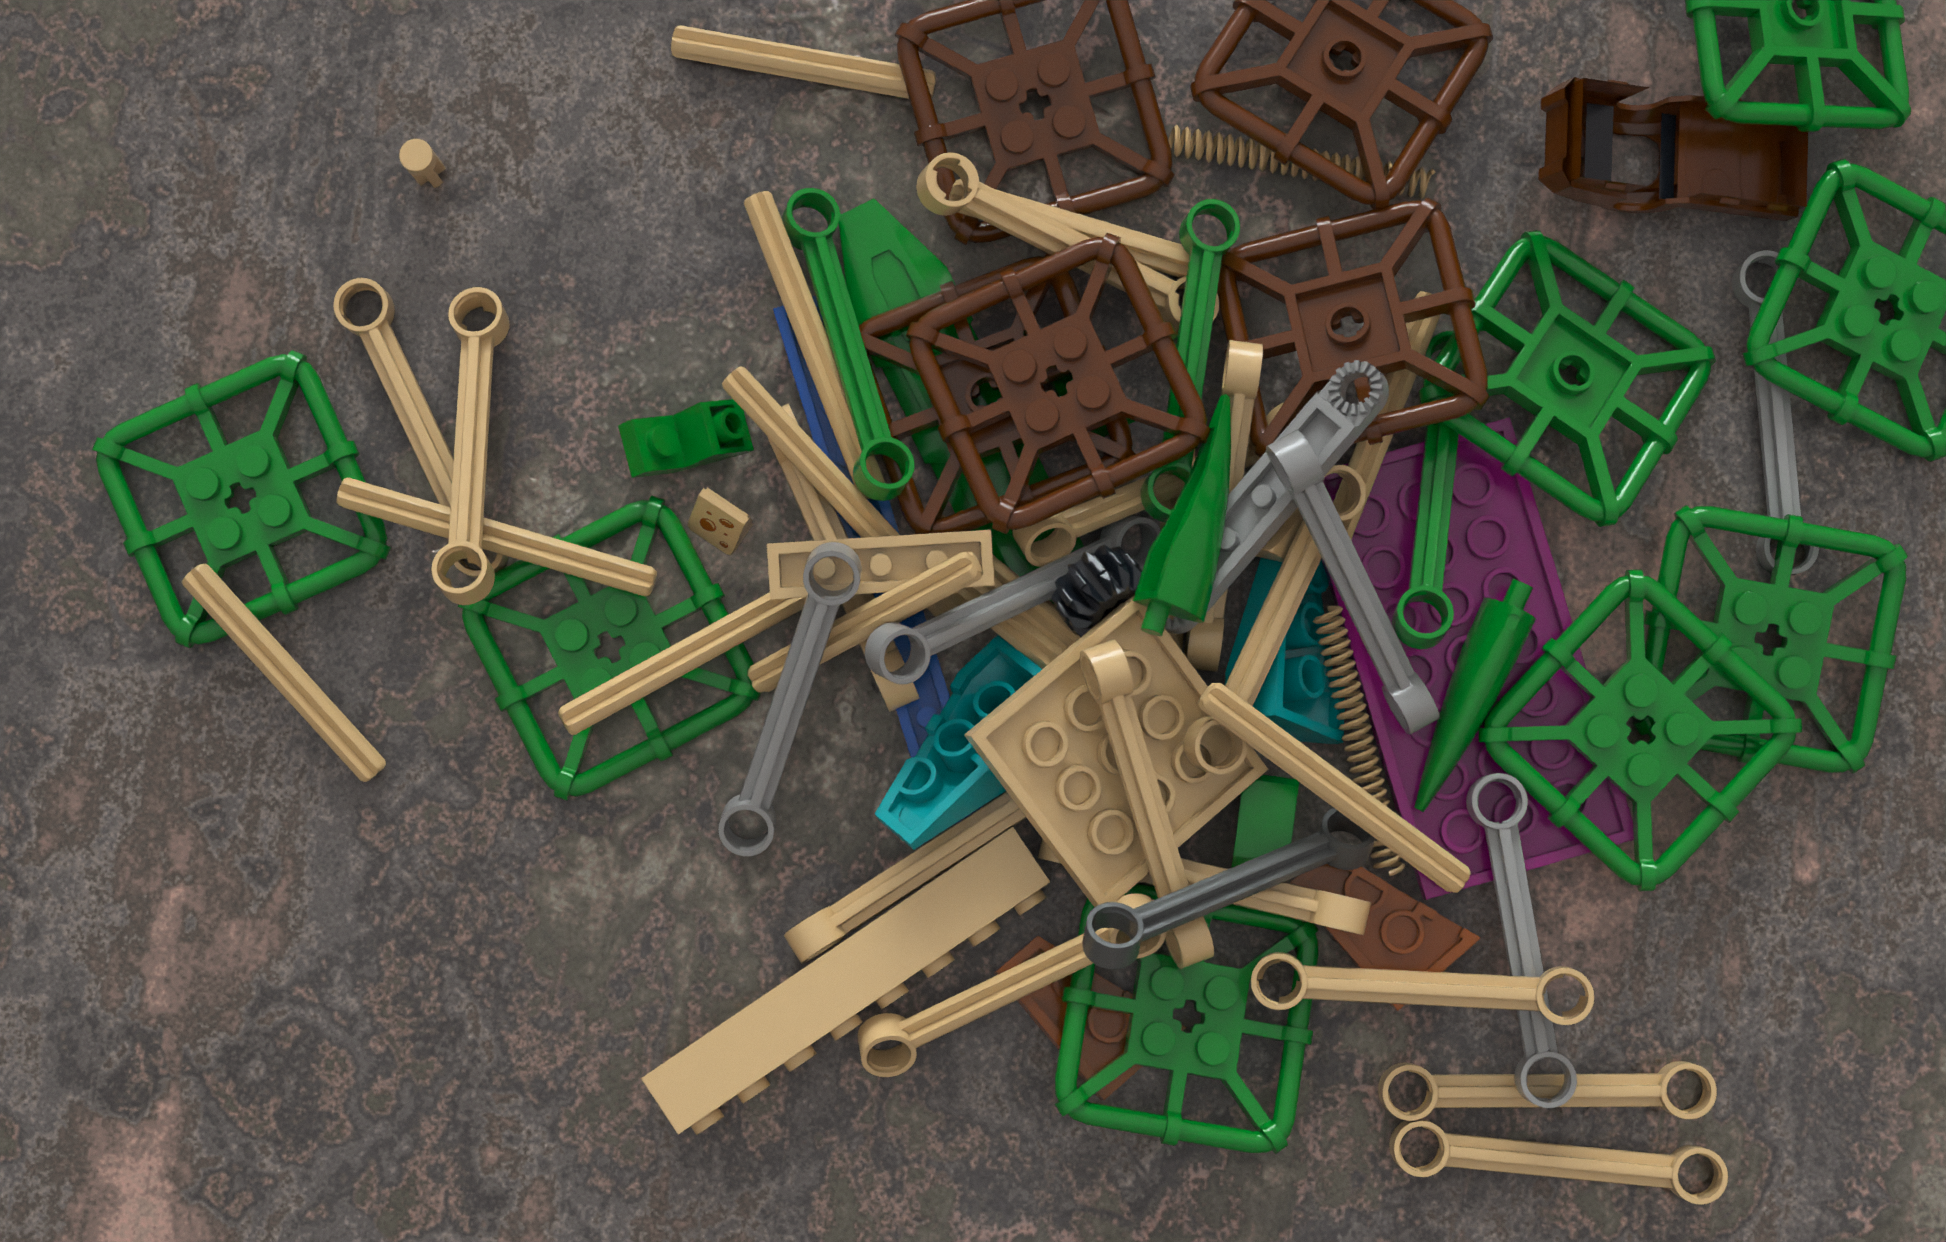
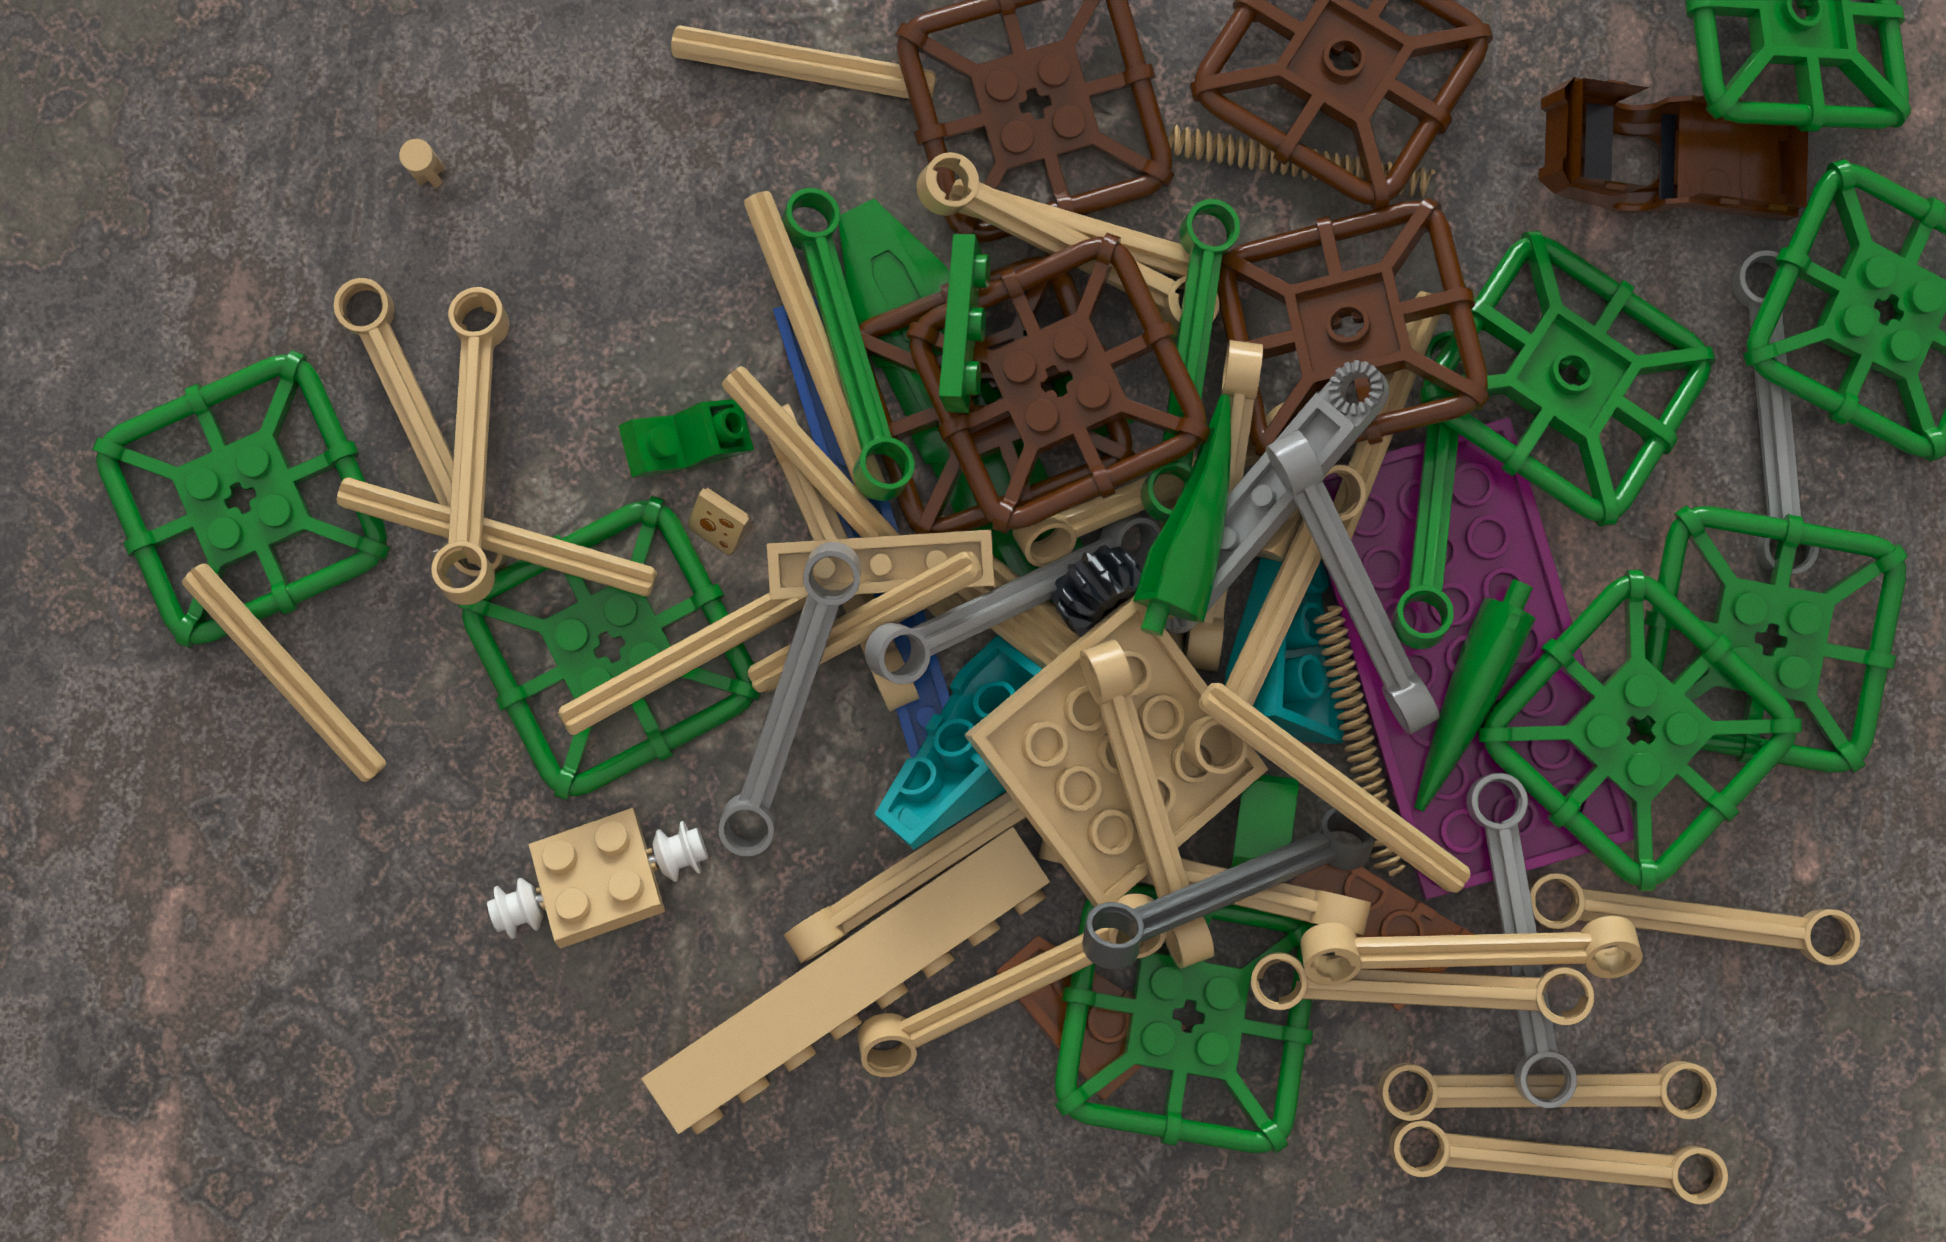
(596, 878): none -> tan plate
(963, 323): none -> green plate
(1581, 947): none -> tan piece
(1700, 919): none -> tan piece

